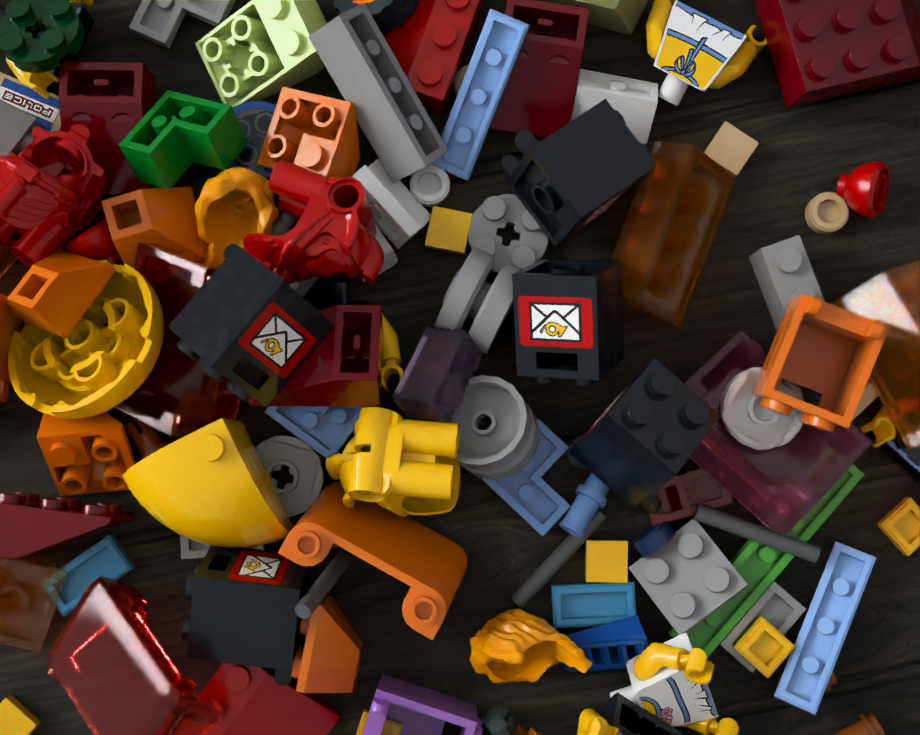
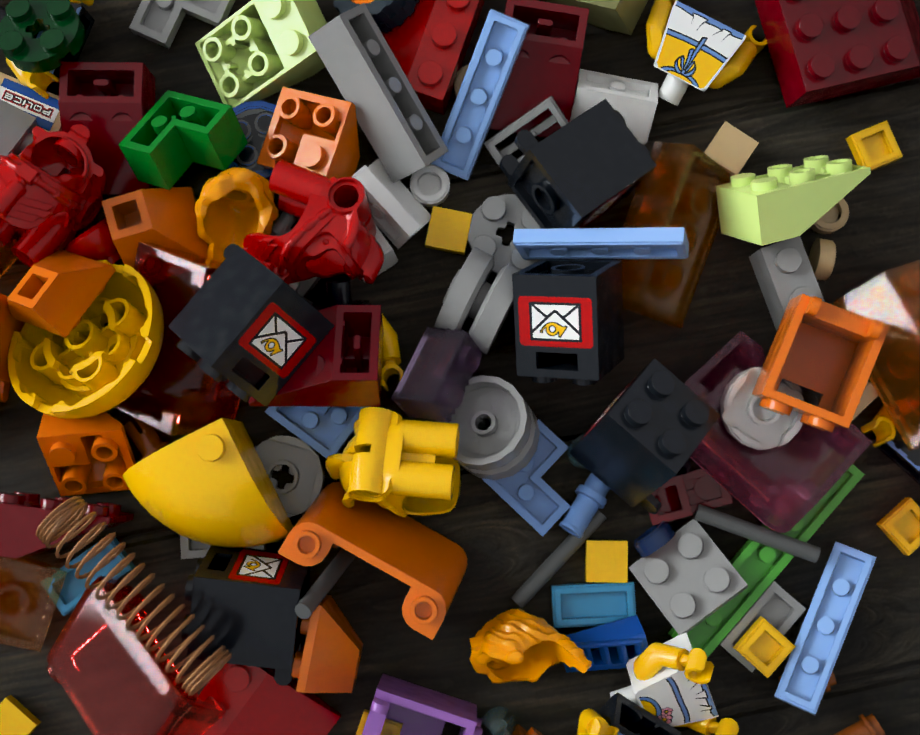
(67, 519): none -> medium nougat piece
(558, 116): none -> light grey tile
(602, 243): none -> light blue tile
(784, 199): none -> yellowish green slope
(822, 258): none -> tan tile
(865, 188): red brick -> none
(874, 146): none -> yellow tile

